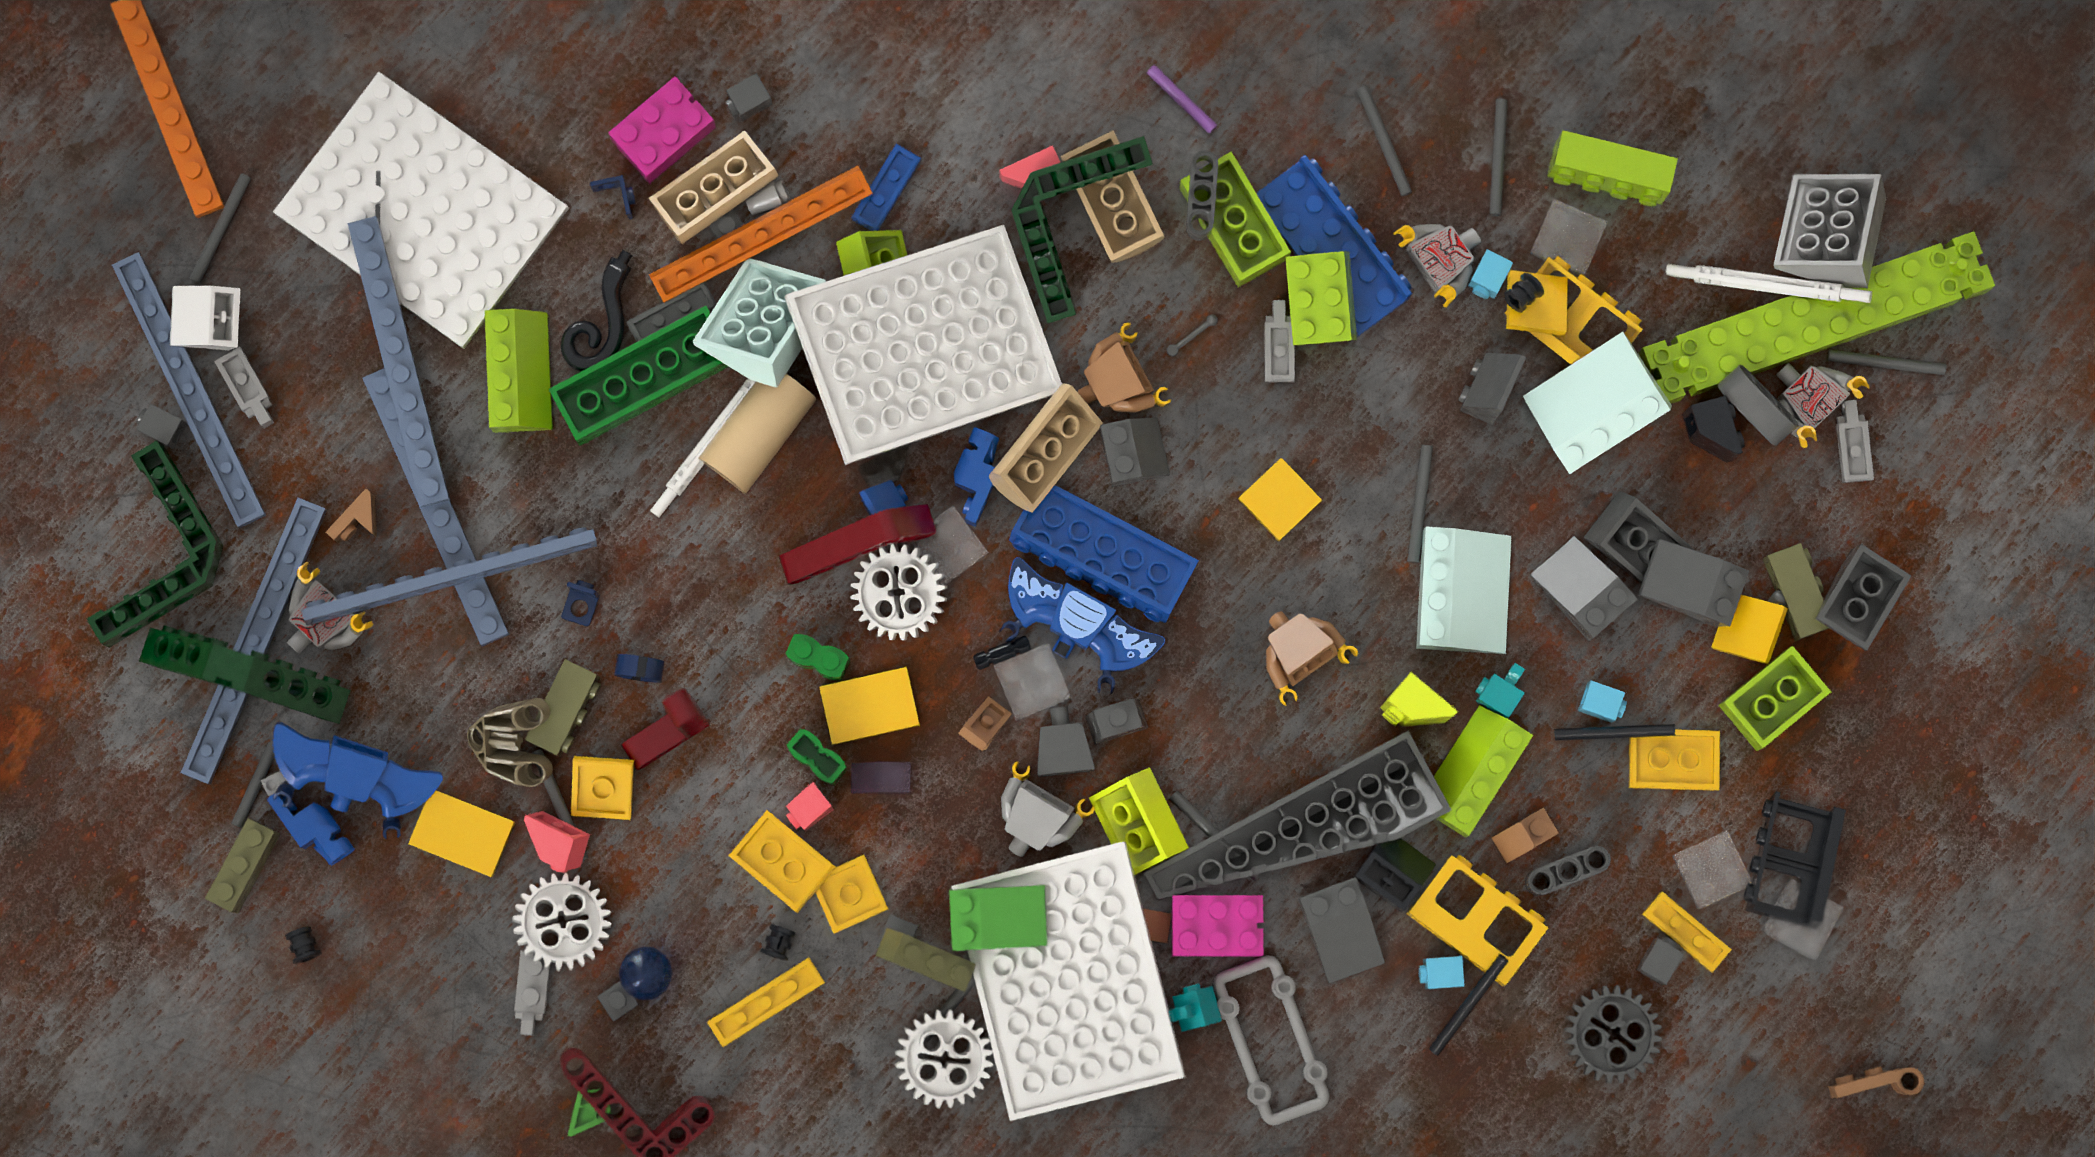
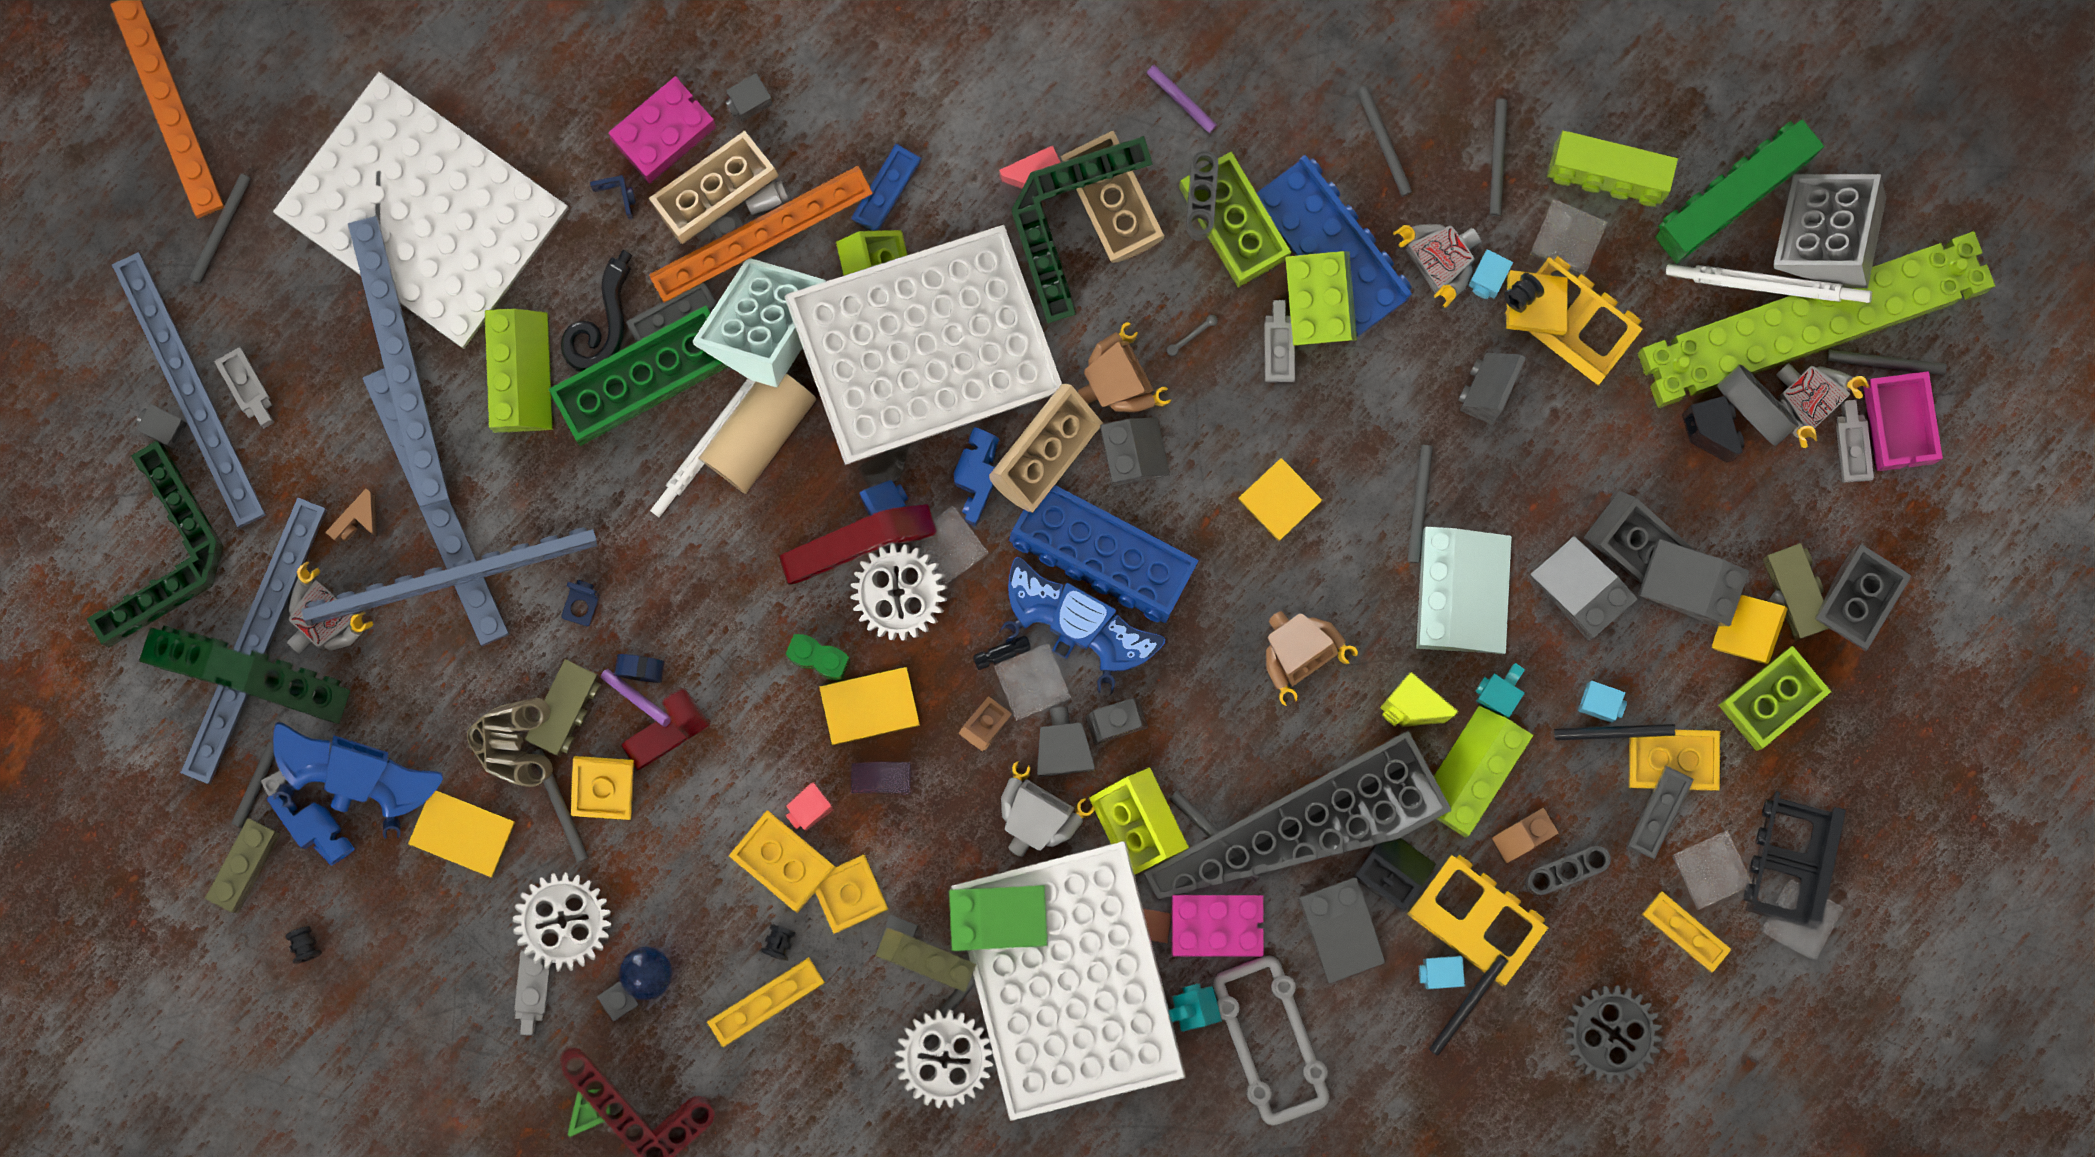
(205, 317): white slope -> none
(556, 841): coral slope -> none
(636, 698): none -> medium lavender bar
(810, 752): green brick -> none
(1597, 402): light aqua slope -> none
(1659, 812): none -> dark grey tile
(1660, 960): dark grey brick -> none
(1740, 190): none -> green brick
(1875, 1078): medium nougat plate -> none
(1902, 421): none -> dark pink piece

